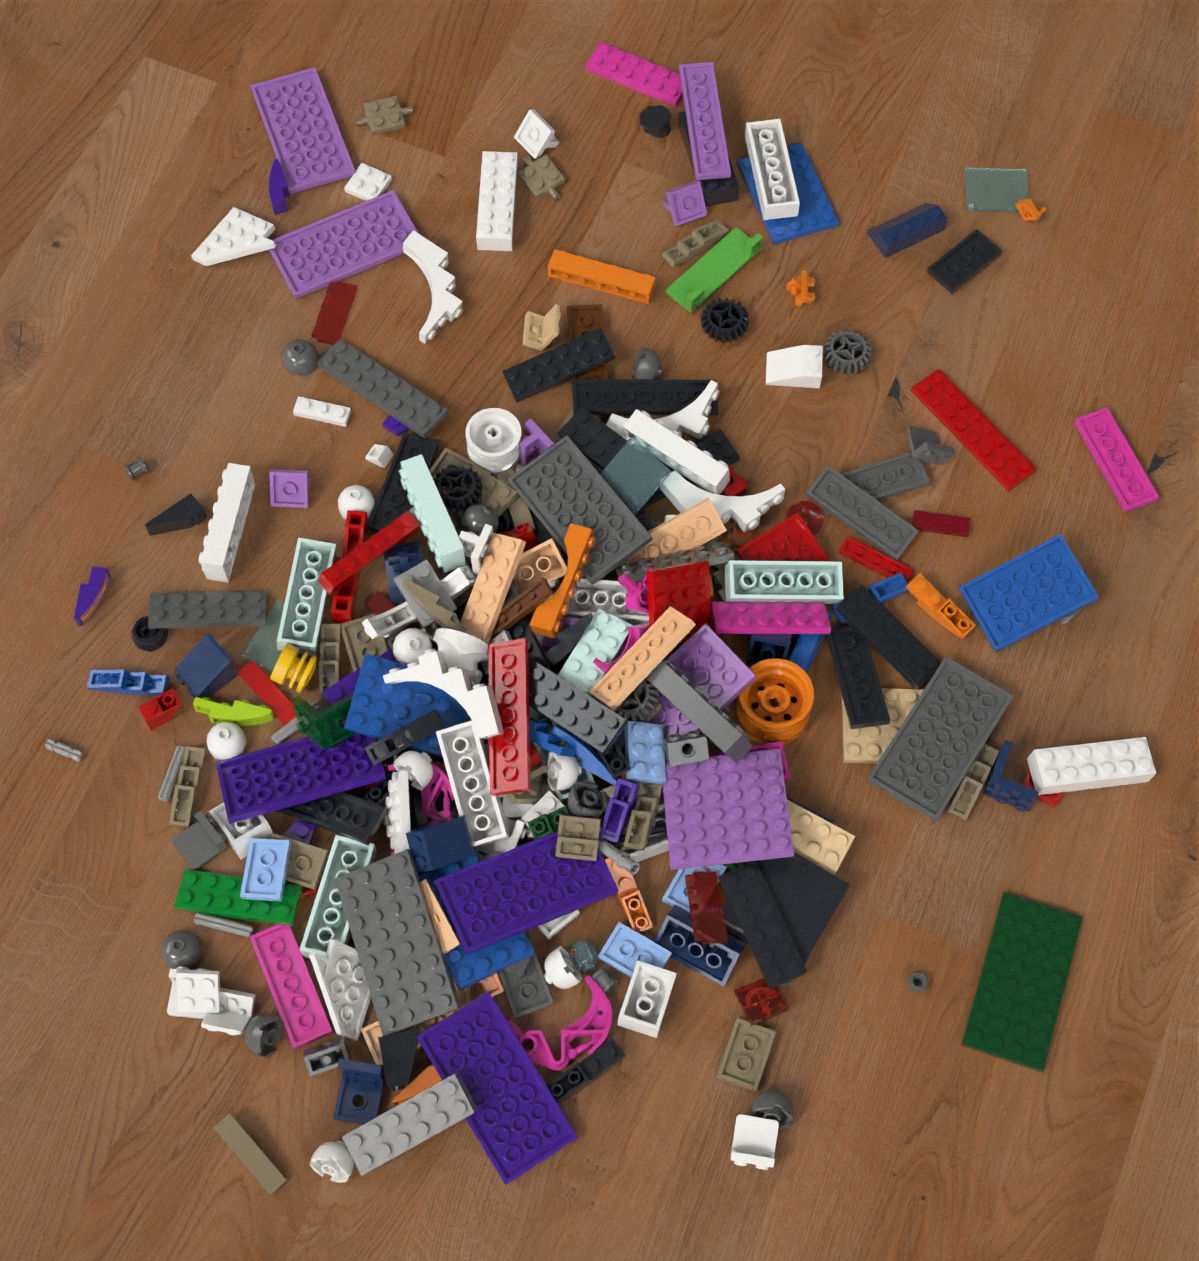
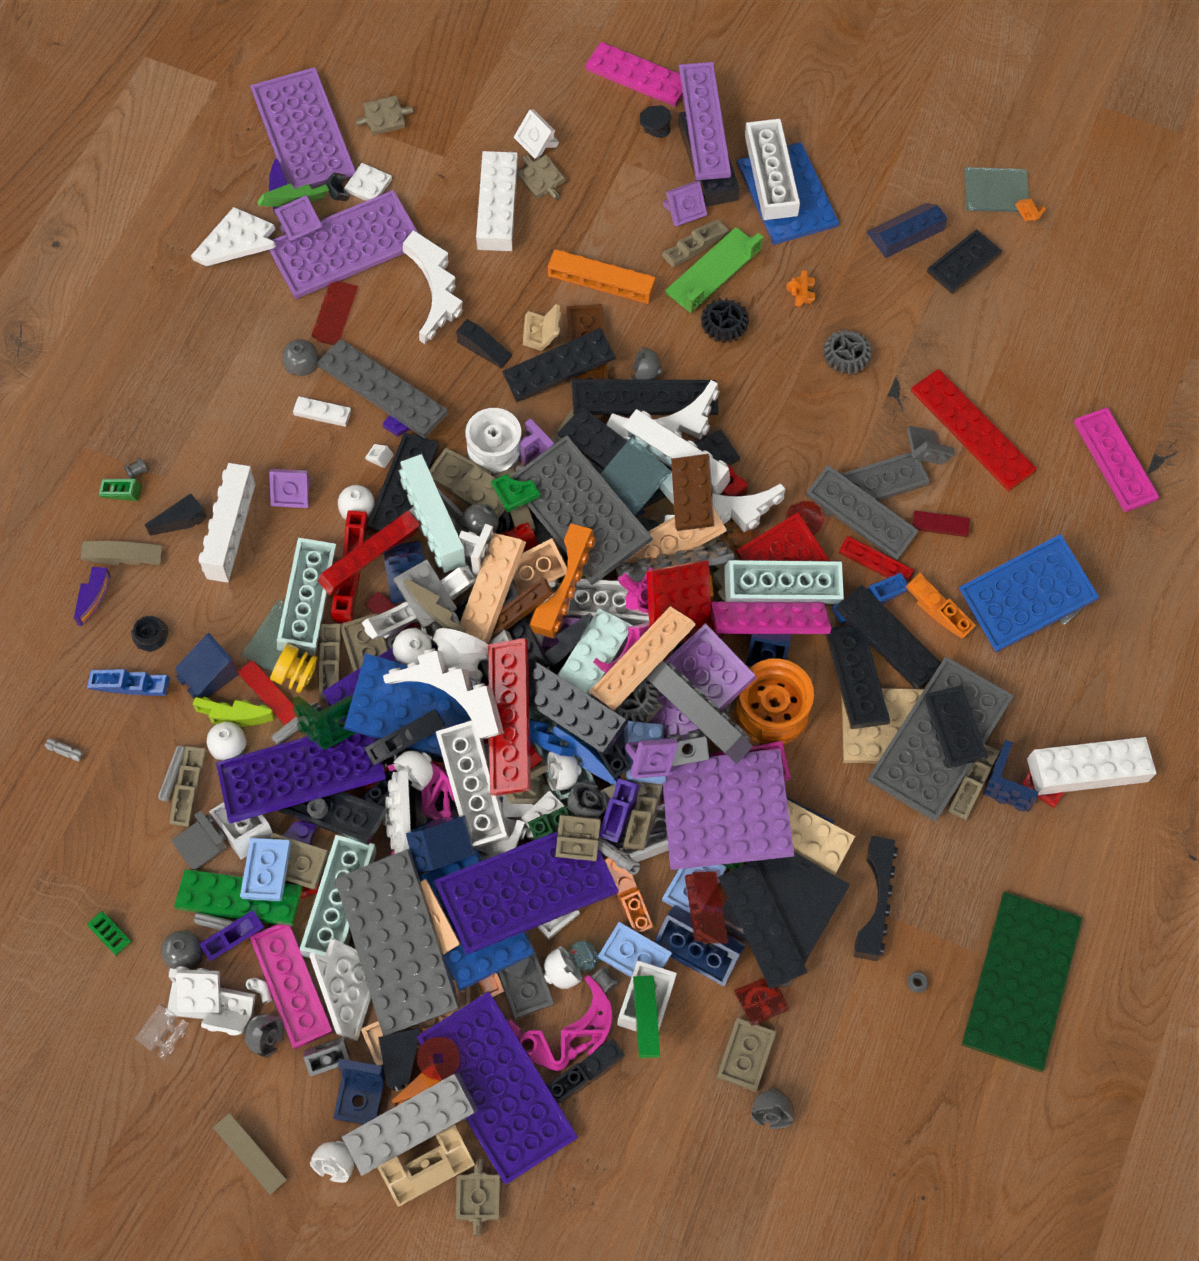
(99, 919): none -> green slope
(120, 552): none -> dark tan slope
(131, 493): none -> green slope
(155, 1029): none -> clear plate
(160, 709): red slope -> none
(207, 609): dark grey plate -> none
(231, 935): none -> dark purple slope
(261, 987): none -> white arm
(287, 194): none -> bright green slope
(298, 219): none -> medium lavender bracket
(317, 808): none -> dark grey tile
(335, 188): none -> black bracket
(429, 1169): none -> tan bracket
(438, 1045): none -> clear red plate
(455, 480): black gear -> none
(477, 1197): none -> dark tan plate
(482, 343): none -> black slope
(514, 493): none -> green tile
(646, 1017): none -> green slope
(651, 757): none -> medium lavender bracket
(692, 492): none -> reddish brown plate
(754, 1141): white bracket -> none
(795, 366): white slope -> none
(807, 648): blue slope -> none
(879, 858): none -> black arch
(955, 726): none -> black plate

